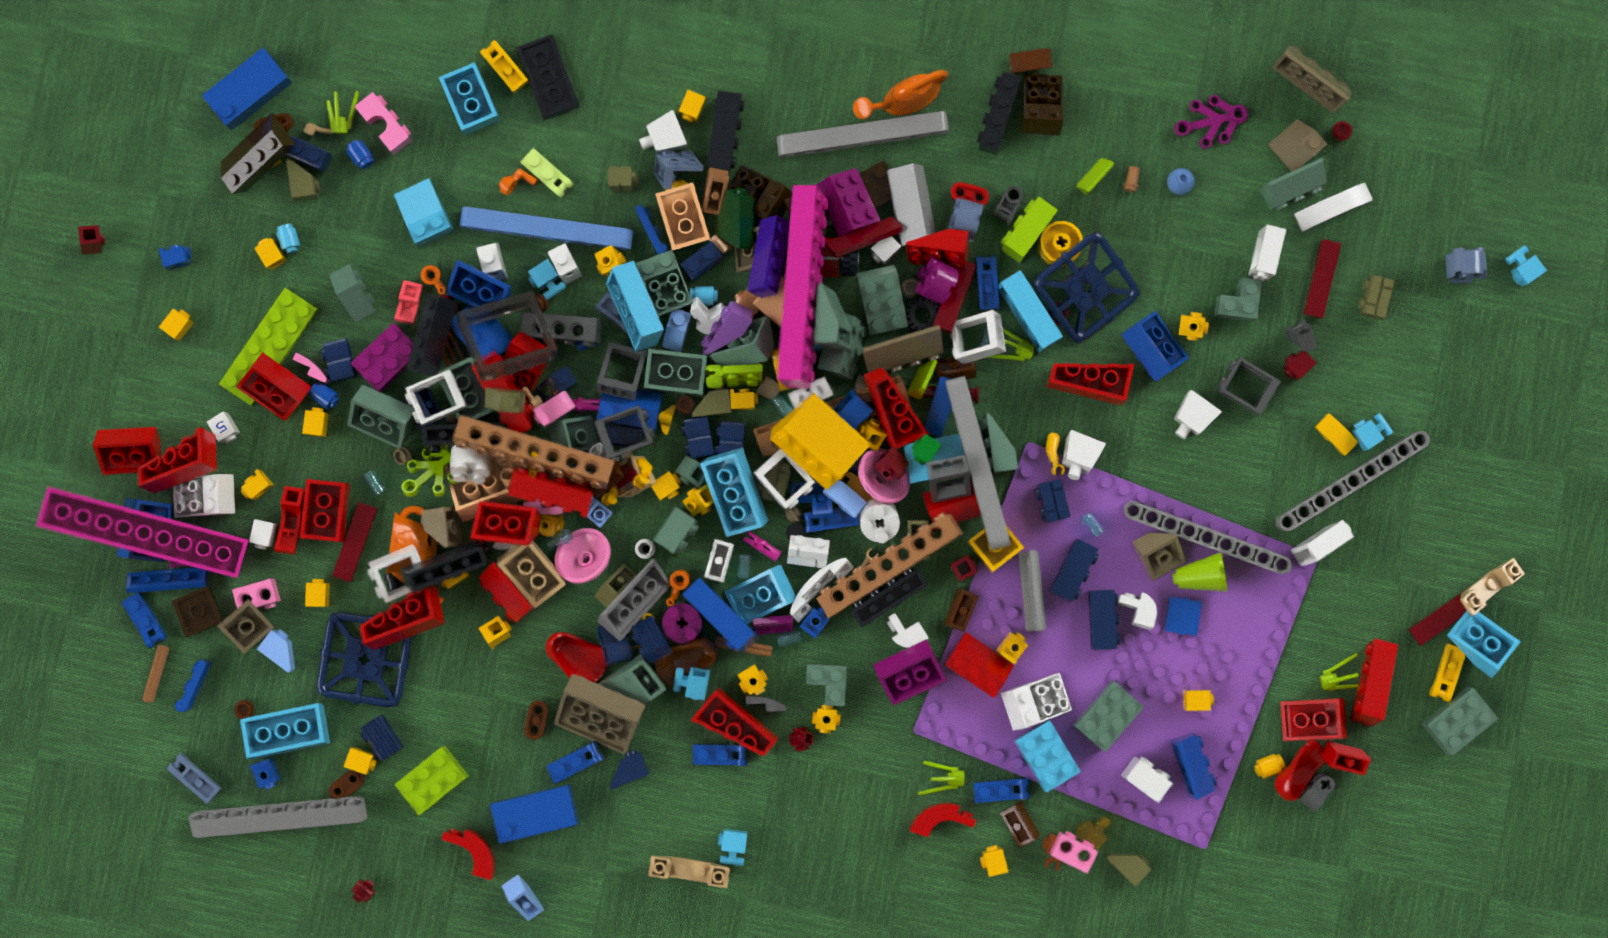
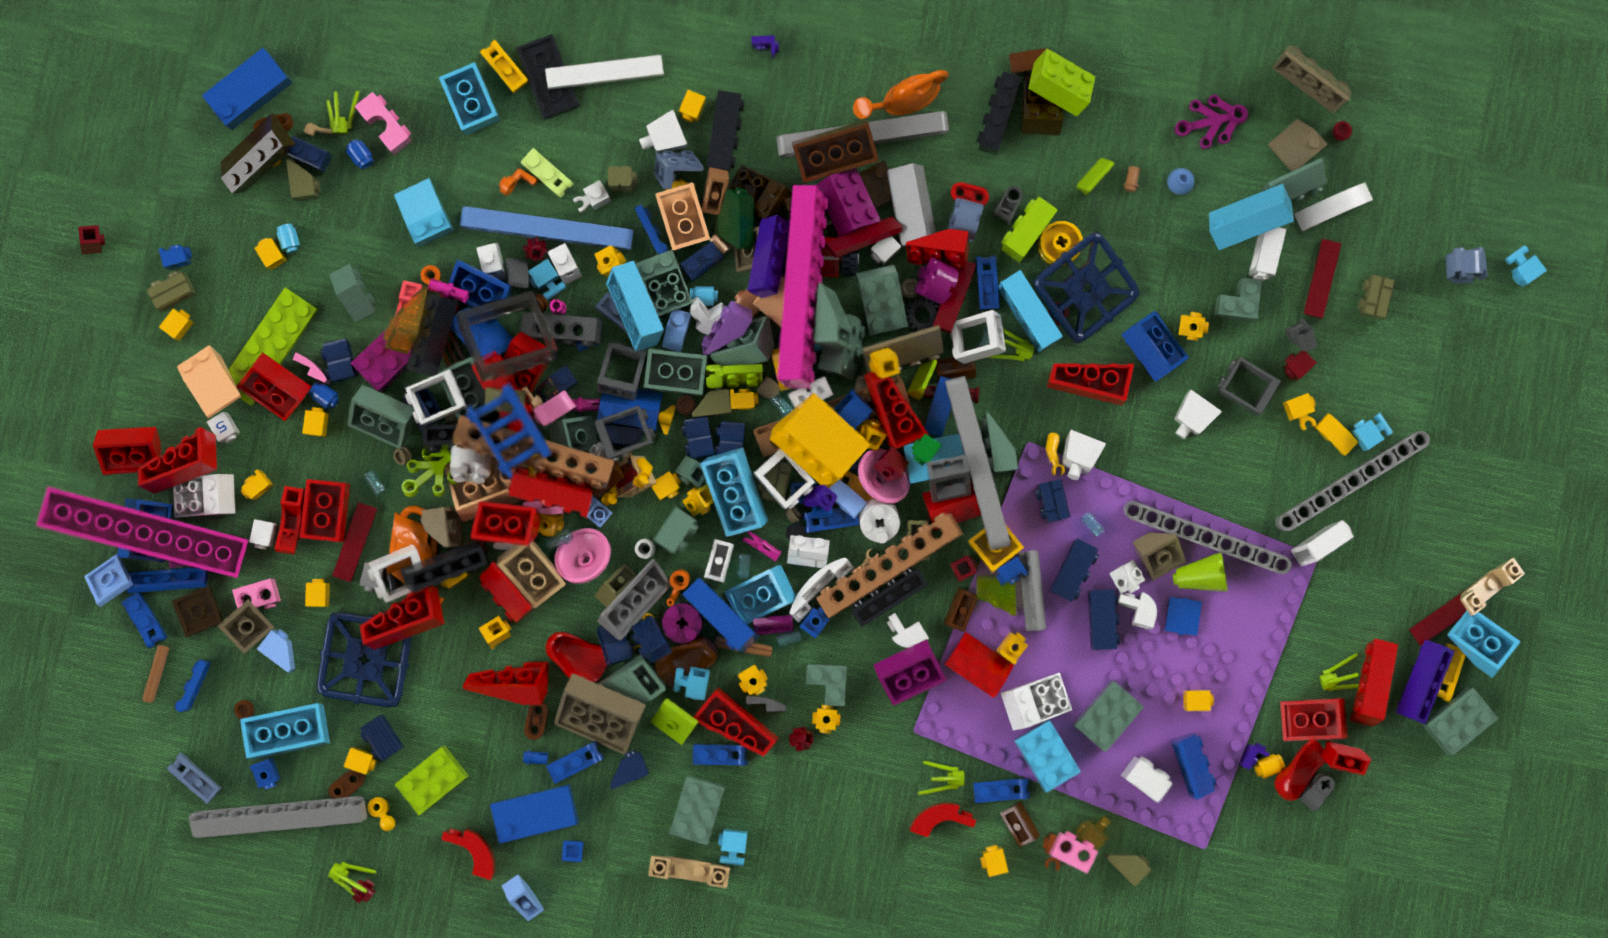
(108, 580): none -> light blue plate
(171, 291): none -> olive brick
(209, 381): none -> light nougat slope
(340, 874): none -> lime plant
(366, 580): none -> light grey brick
(387, 822): none -> yellow plate
(405, 326): none -> clear yellow slope
(448, 290): none -> dark pink pin
(517, 272): none -> dark grey slope
(519, 685): none -> red wedge
(529, 429): none -> blue fence
(535, 249): none -> dark red gear
(535, 757): none -> blue pin
(558, 307): none -> dark pink pin
(572, 850): none -> blue plate
(595, 196): none -> white brick
(604, 72): none -> white tile
(674, 721): none -> lime plate
(697, 809): none -> sand green brick
(761, 43): none -> dark purple bracket
(820, 496): none -> dark purple bracket
(835, 151): none -> reddish brown brick
(884, 363): none -> yellow brick
(991, 591): none -> clear neon green slope
(1010, 572): none -> blue brick
(1061, 82): none -> lime brick
(1127, 577): none -> white brick
(1249, 757): none -> dark purple bracket
(1250, 217): none -> medium azure brick
(1299, 408): none -> yellow brick
(1425, 681): none -> dark purple brick

